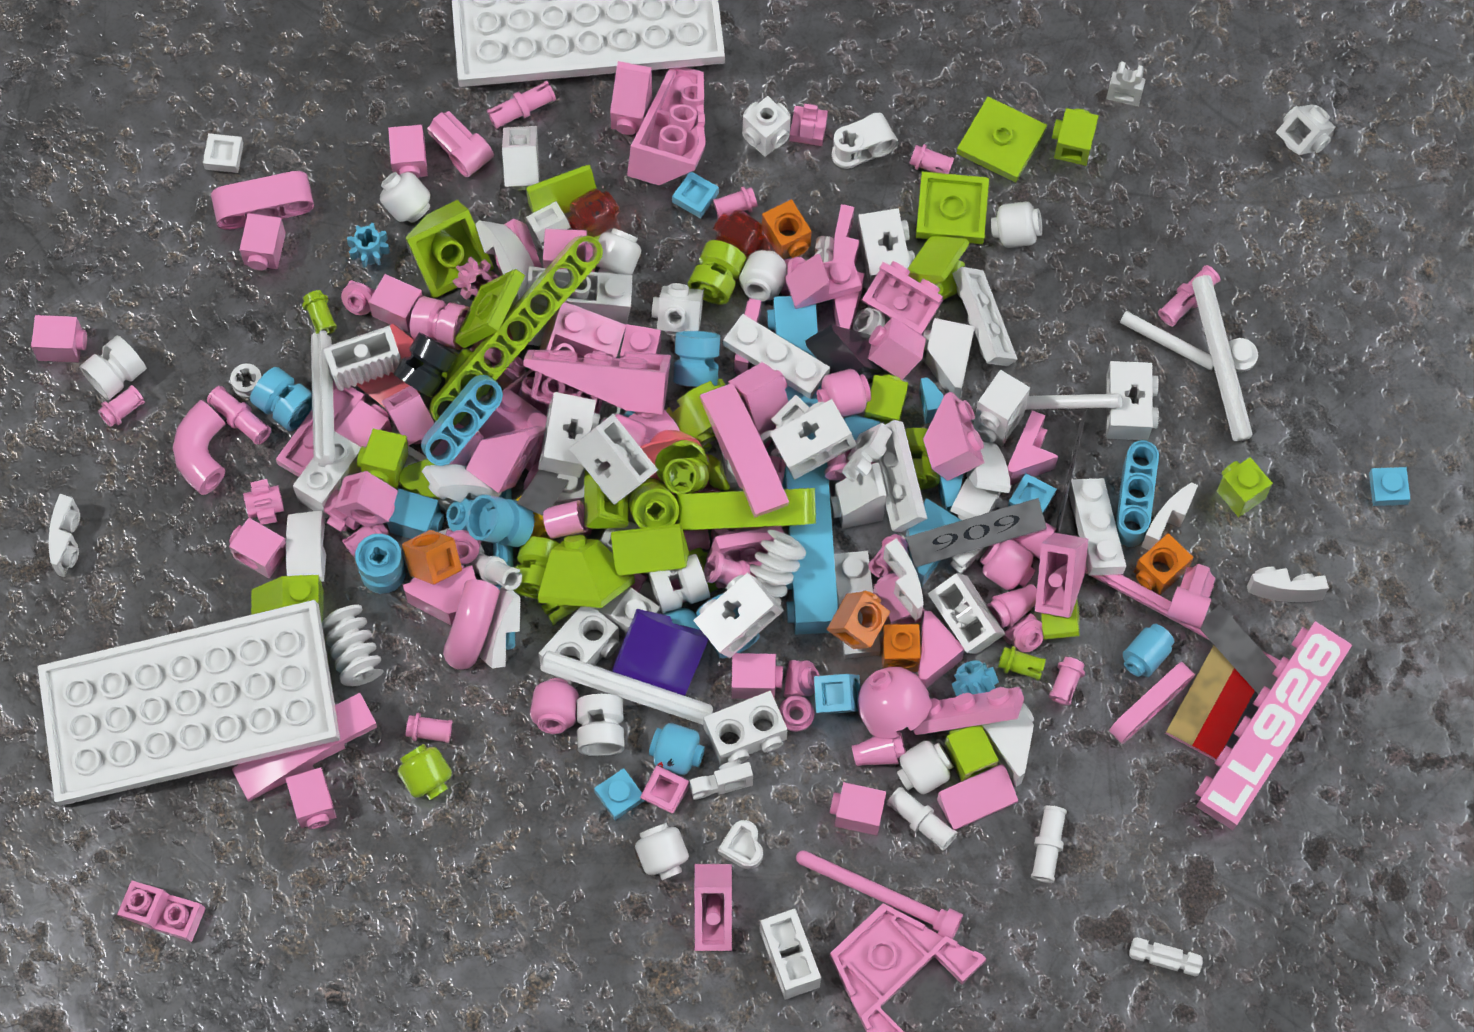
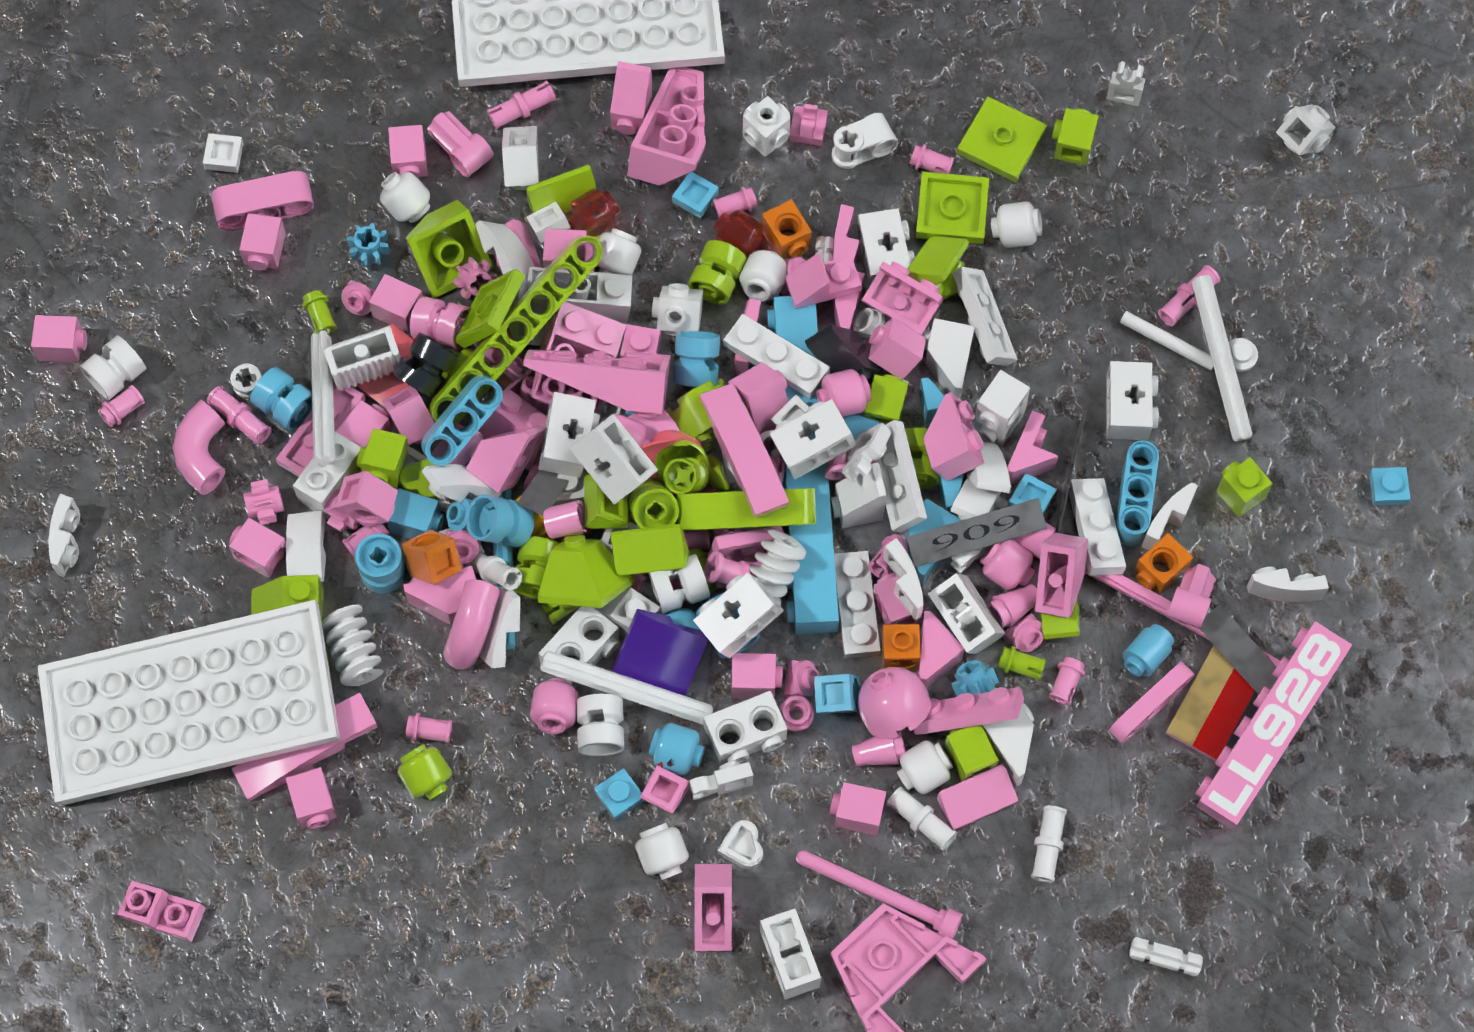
(846, 623): orange brick -> none
(1074, 401): white bar -> none

